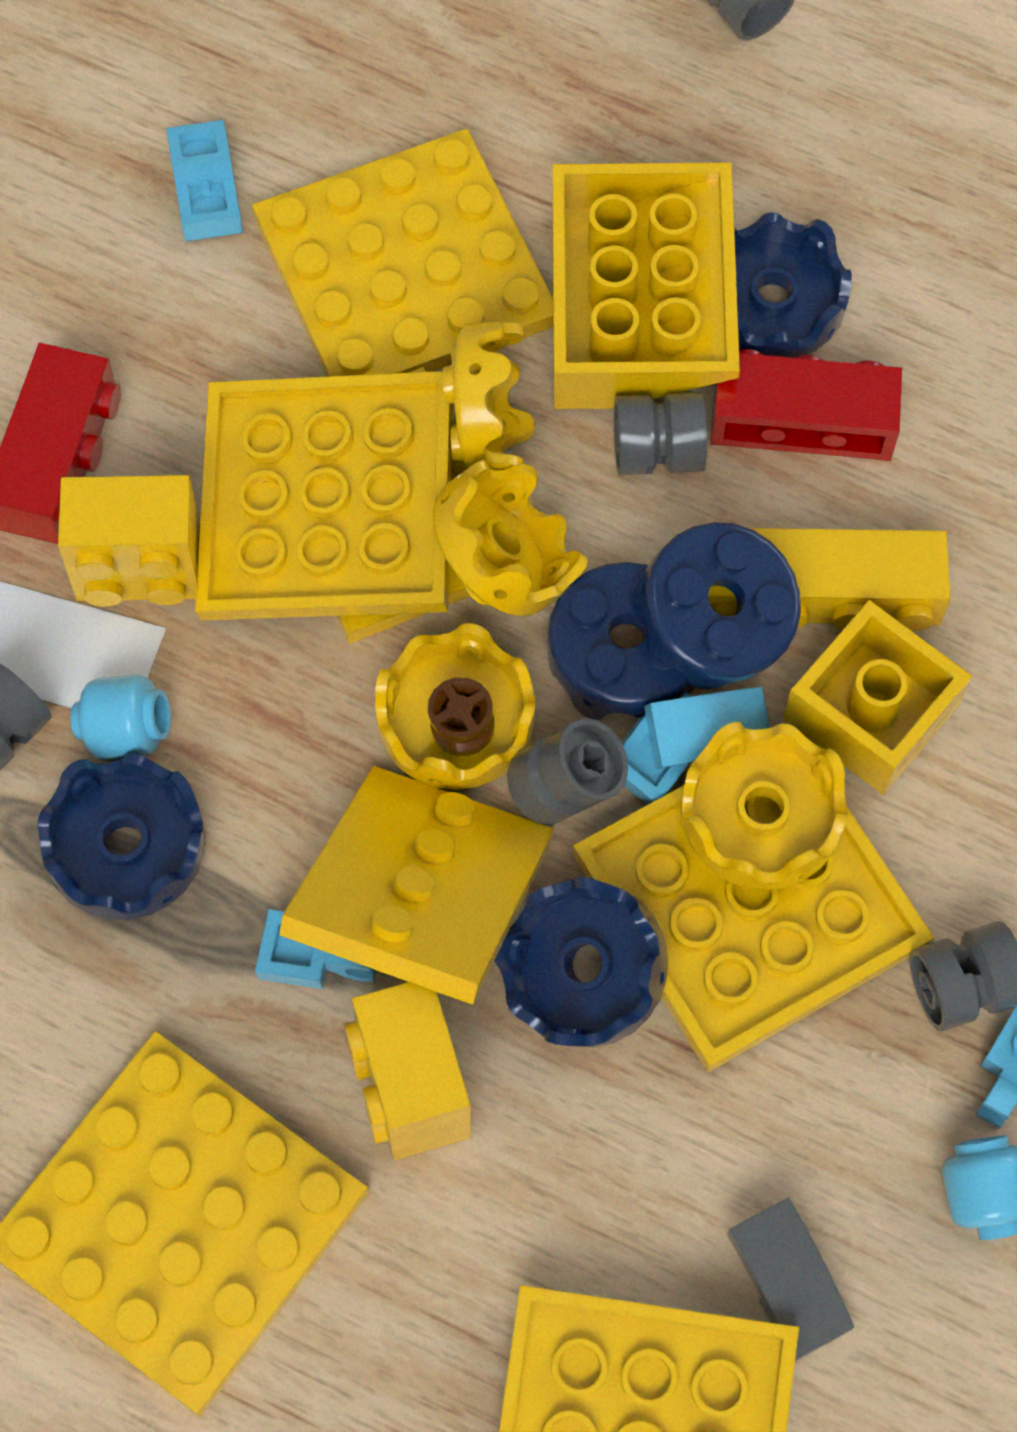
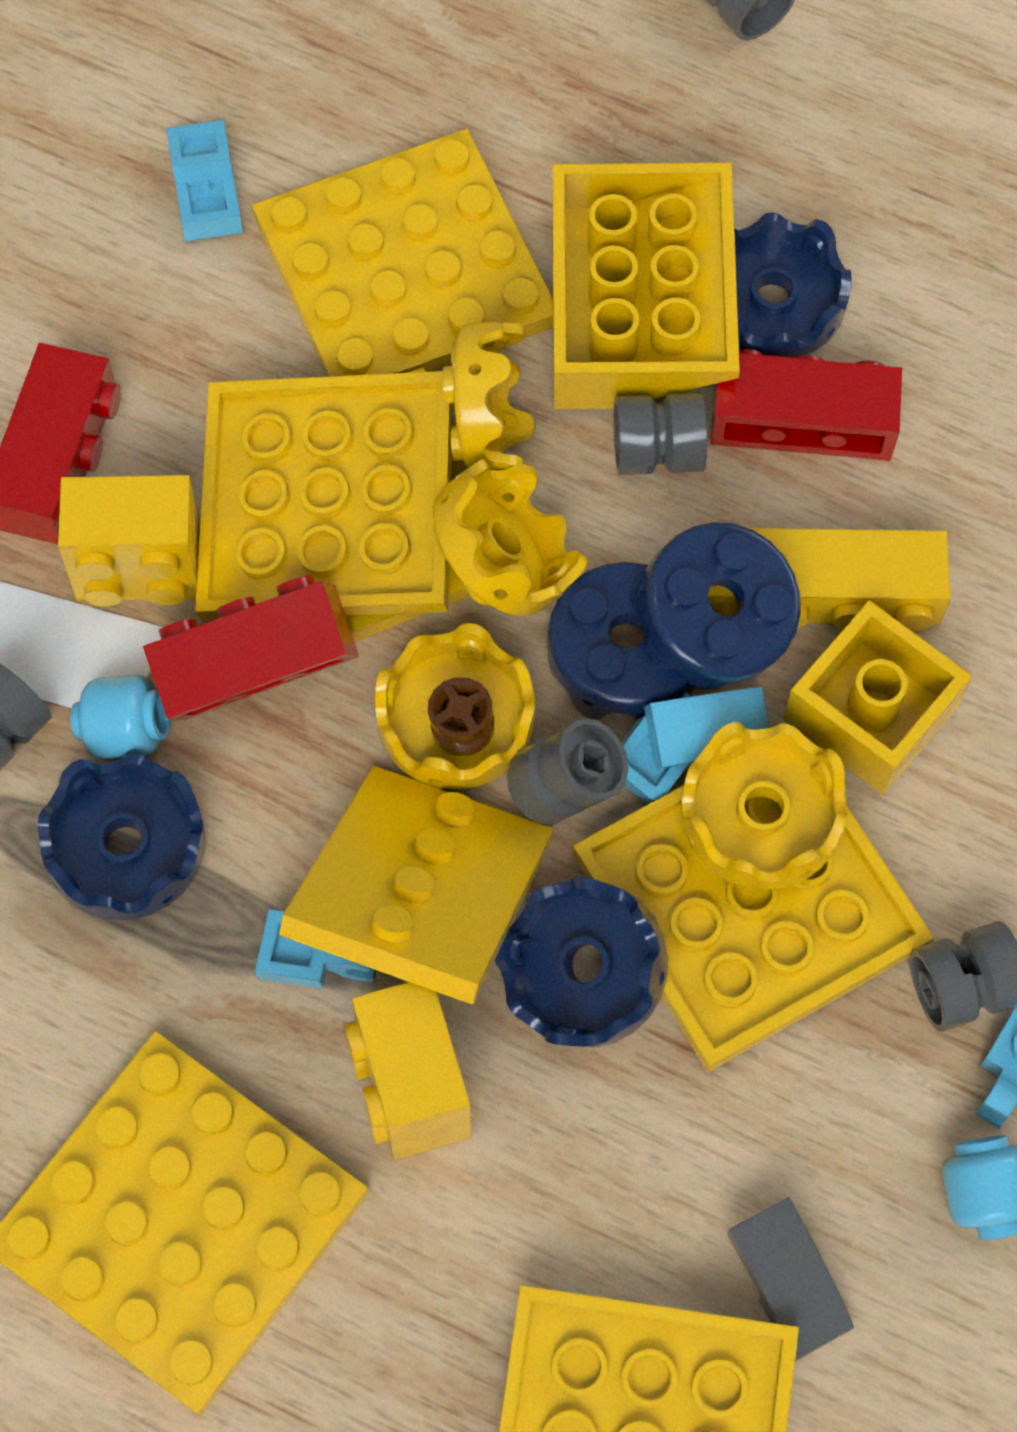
(250, 648): none -> red brick

